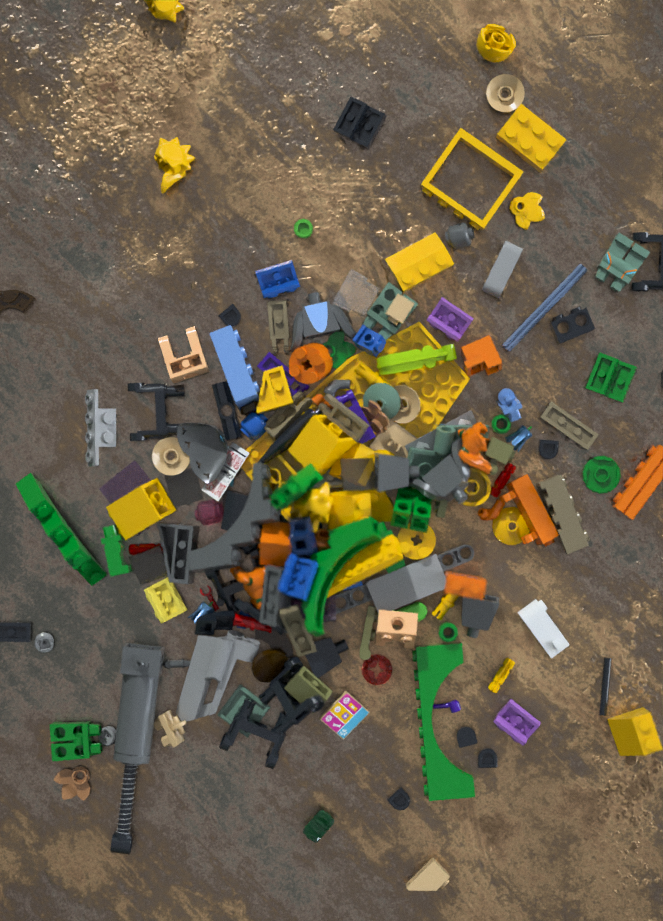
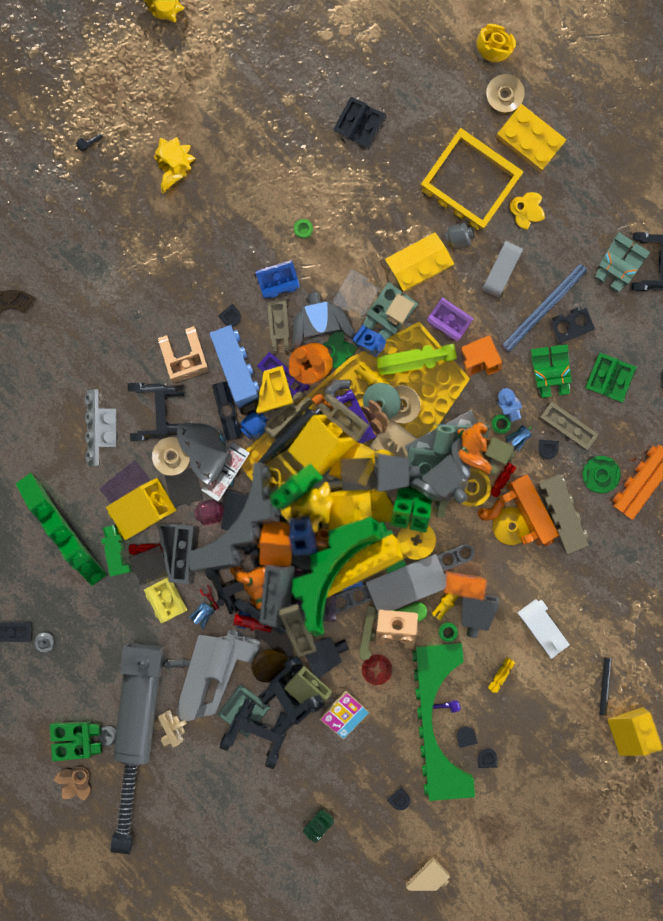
(82, 145): none -> black hand
(214, 621): black slope -> none
(297, 577): blue bracket -> none
(516, 722): medium lavender bracket -> none
(555, 375): none -> green hips

